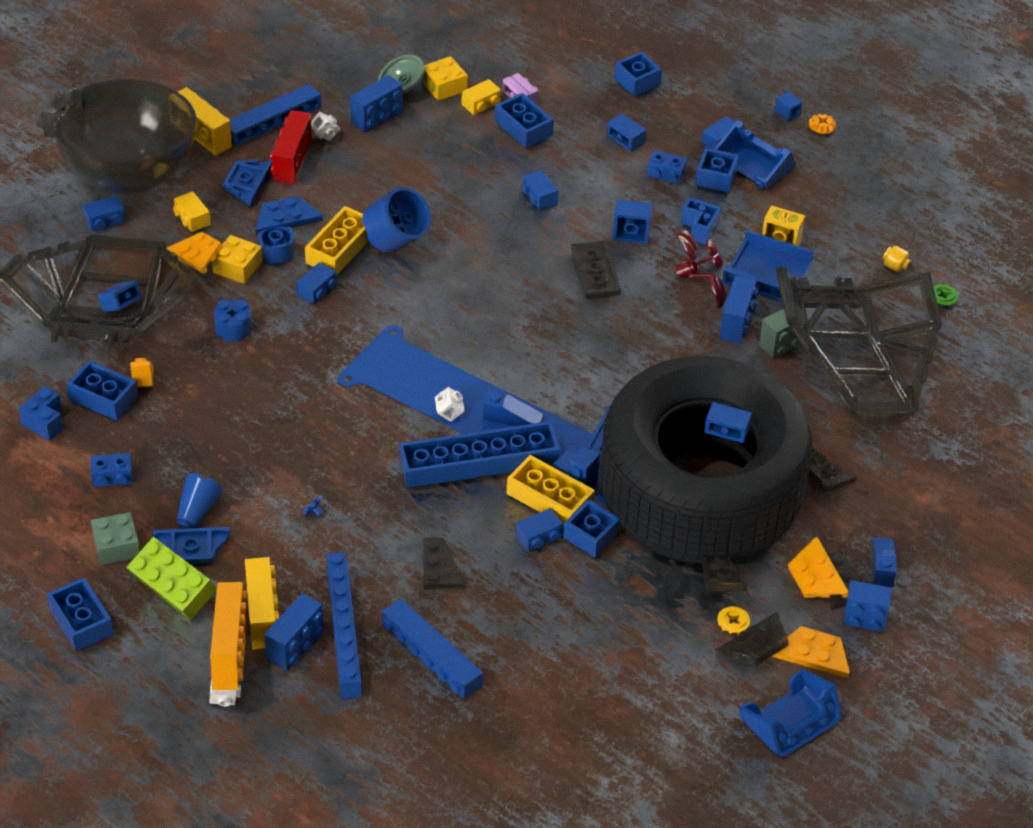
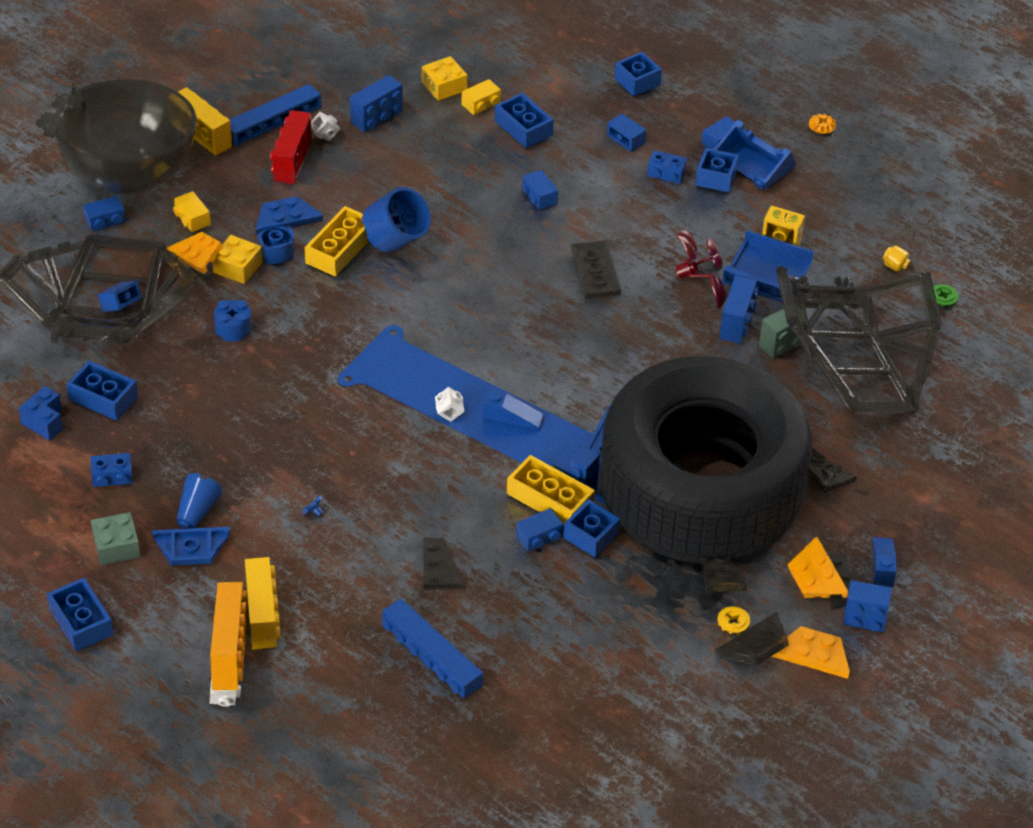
(142, 372): light orange slope -> none
(172, 578): lime brick -> none
(247, 179): blue wing -> none
(294, 632): blue brick -> none
(316, 283): blue brick -> none
(343, 625): blue brick -> none
(405, 69): sand green dish -> none
(476, 453): blue brick -> none
(517, 84): lavender brick -> none
(632, 221): blue brick -> none
(702, 217): blue brick -> none
(728, 422): blue brick -> none
(788, 106): blue brick -> none
(796, 717): blue windscreen -> none

